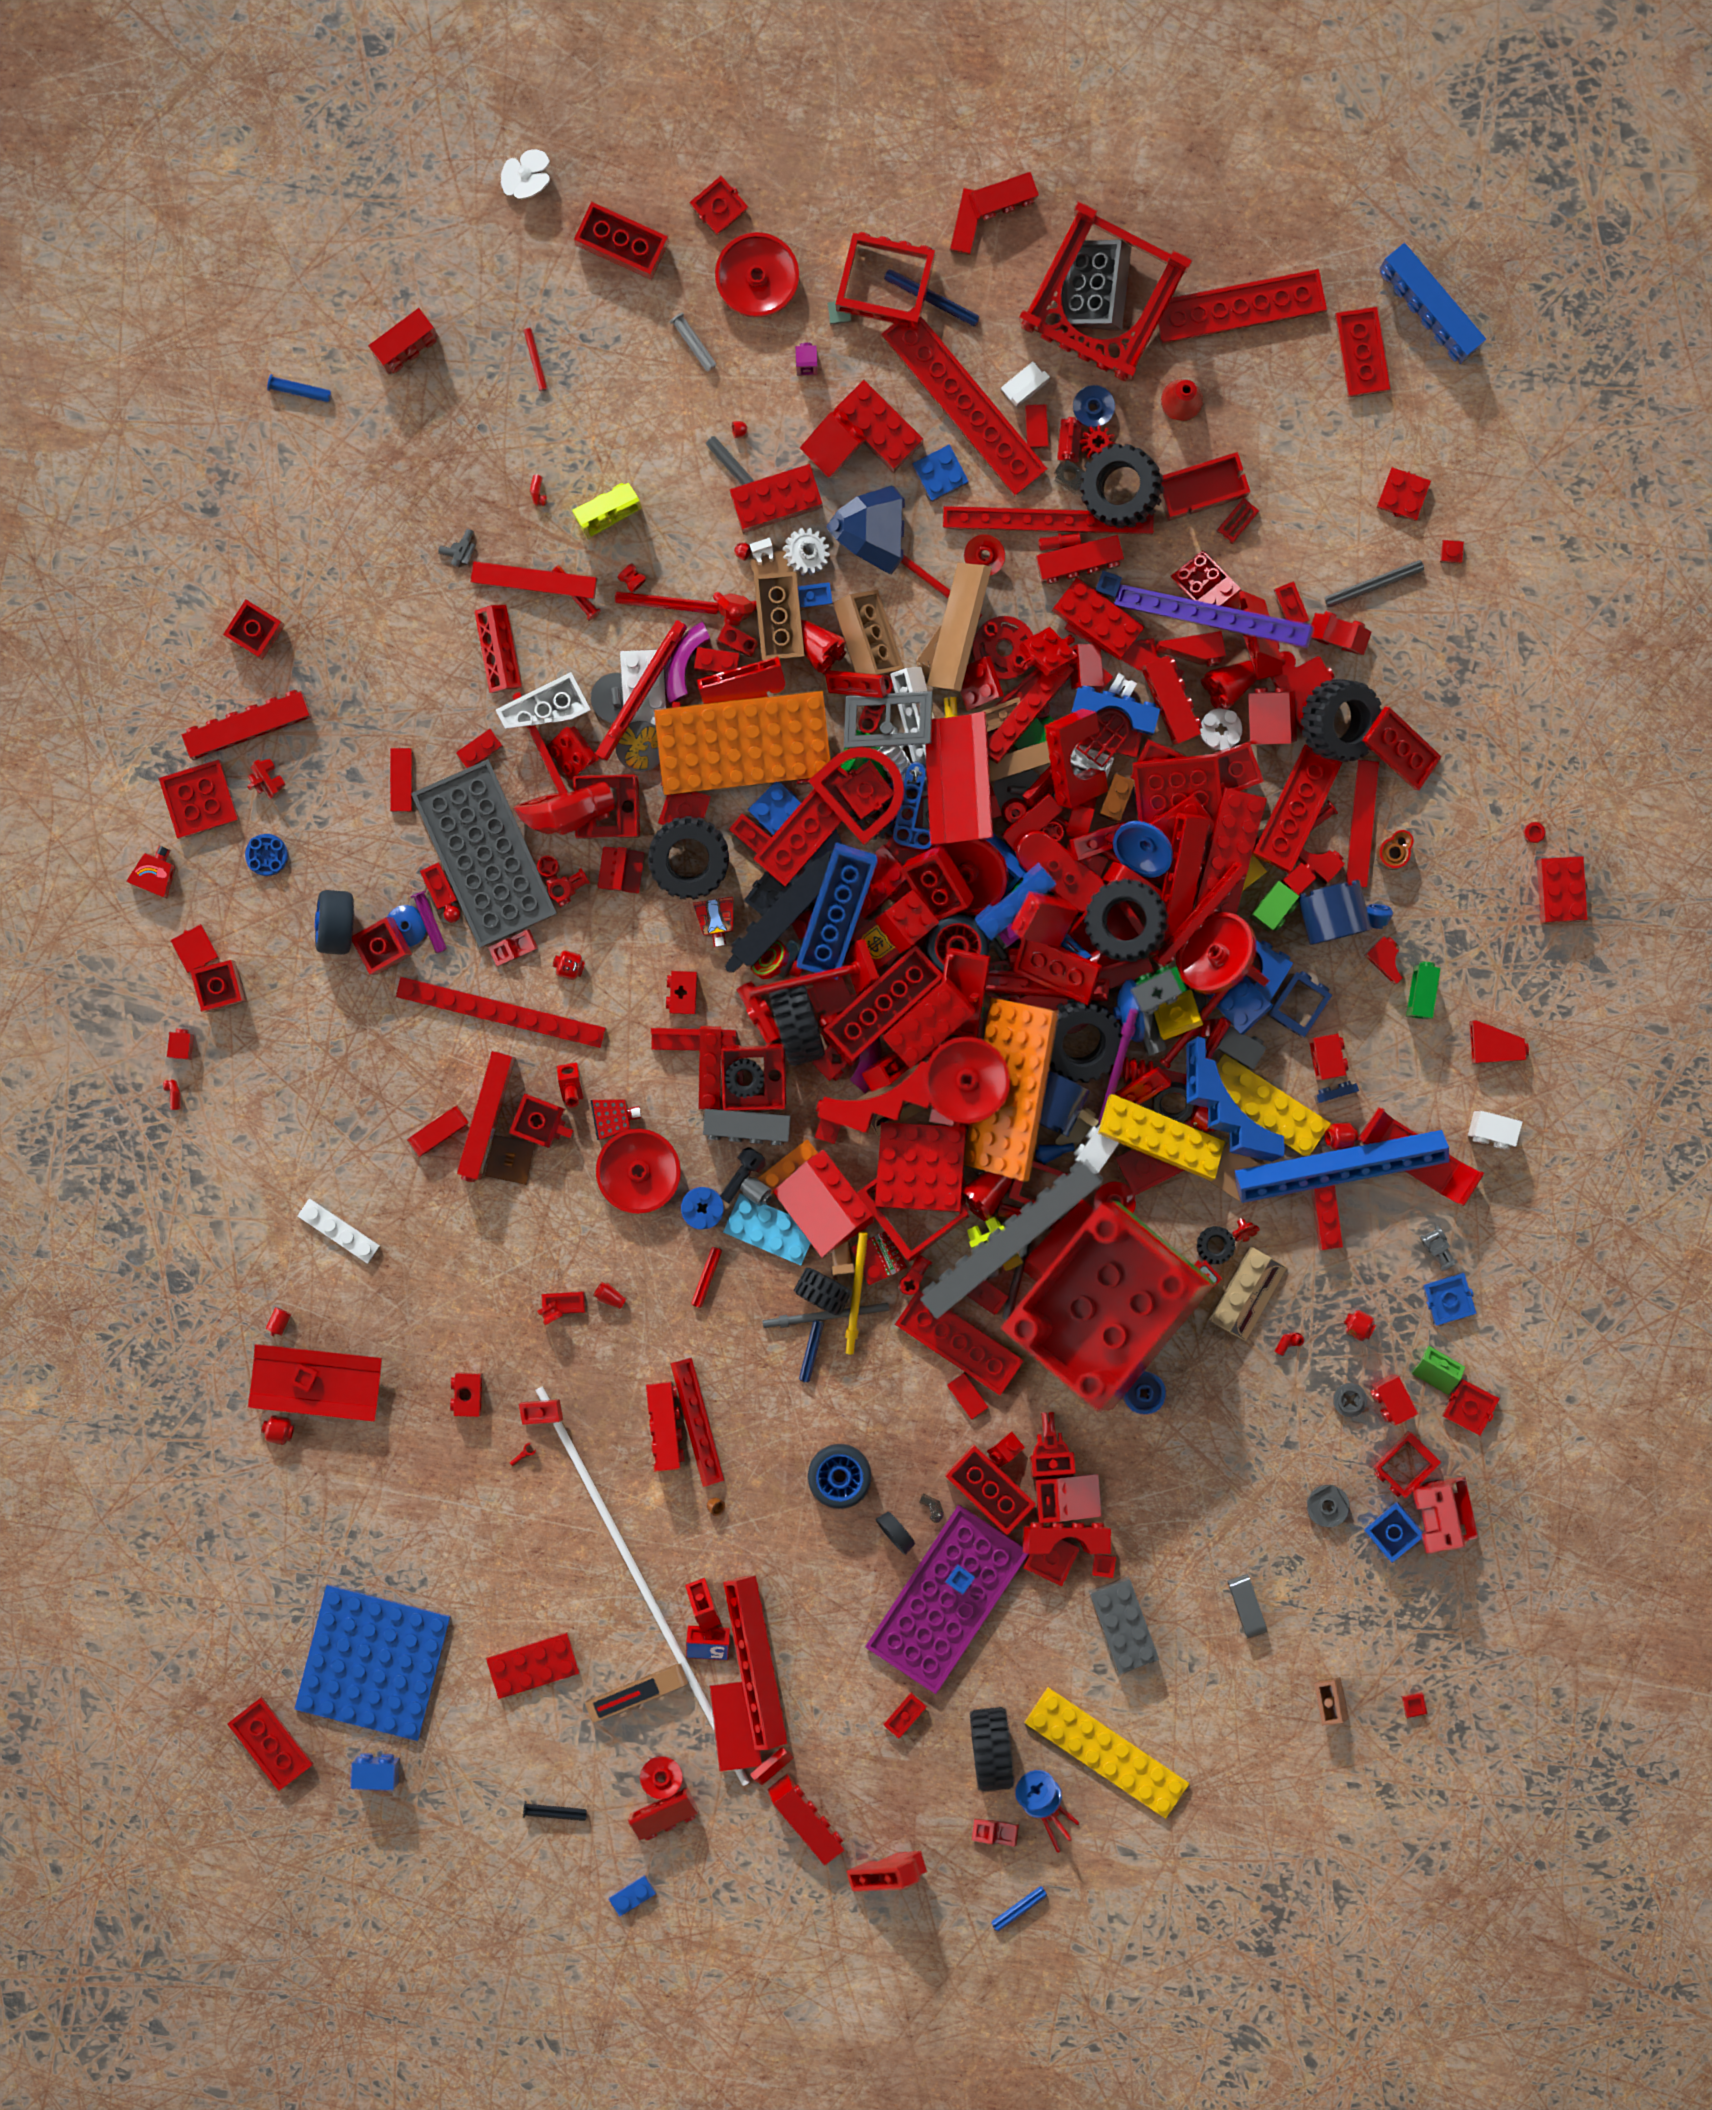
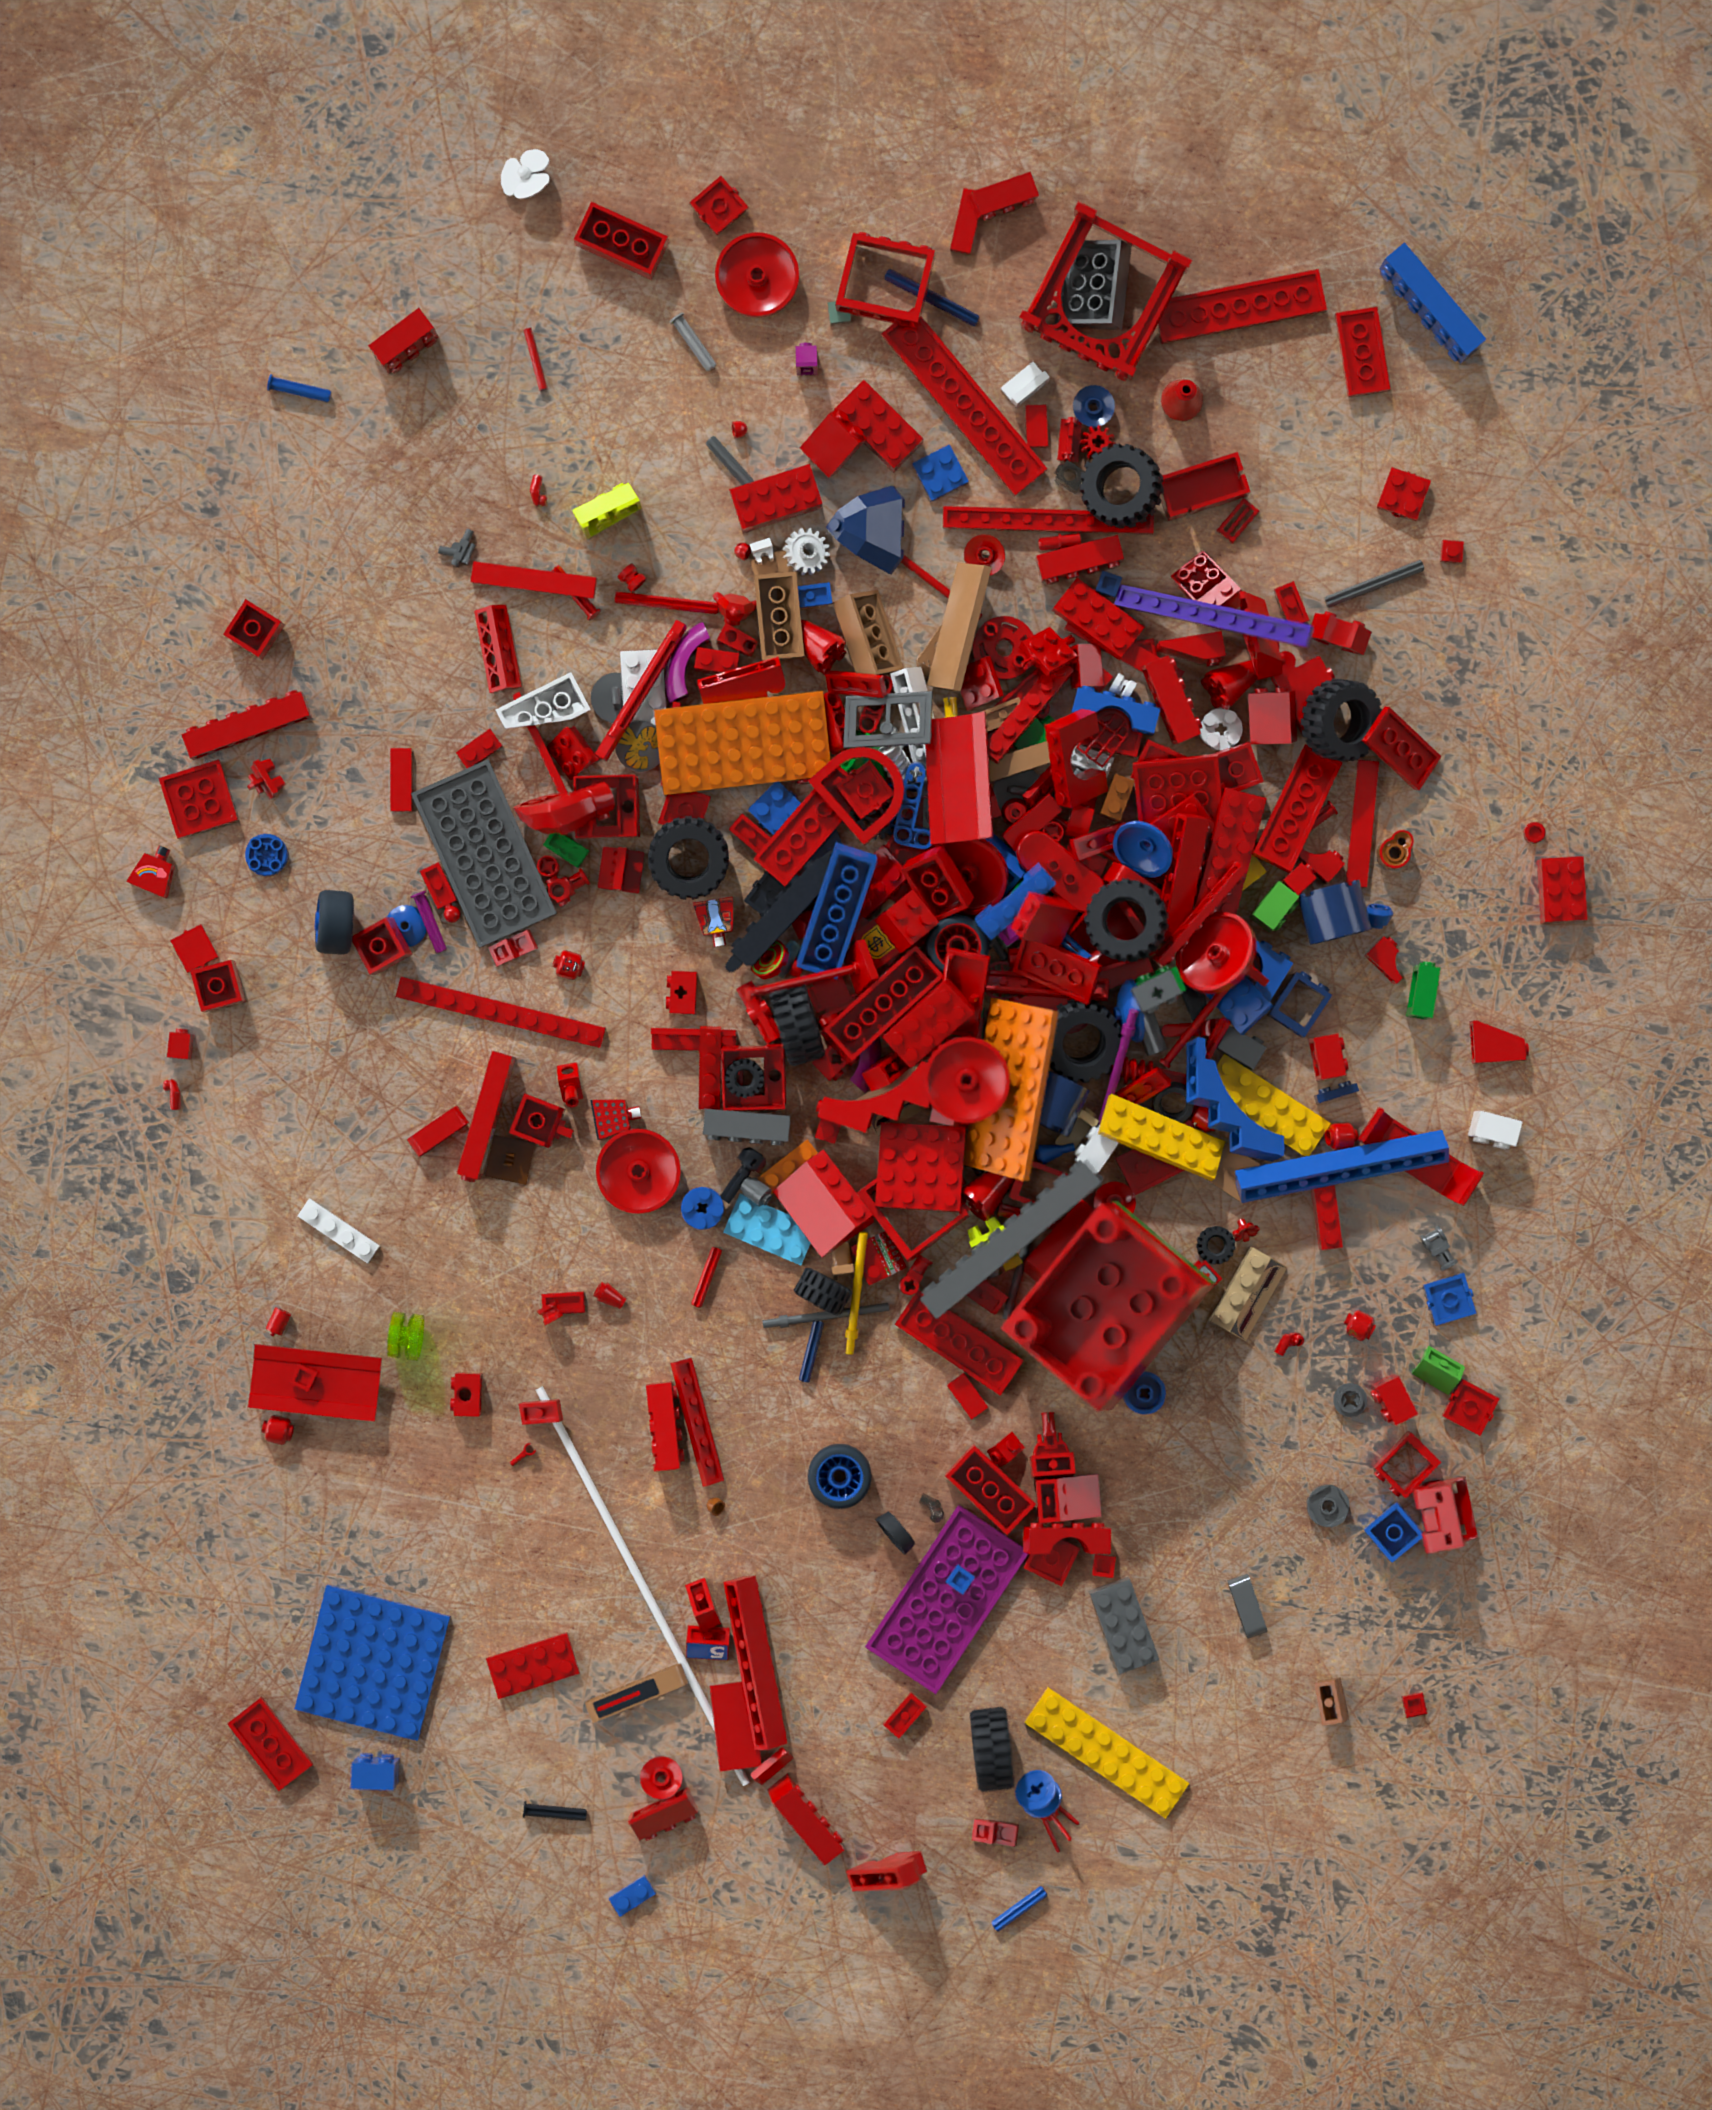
(403, 1335): none -> clear neon green wheel
(566, 849): none -> green plate
(835, 721): none -> red beam
(1178, 1016): yellow plate -> none

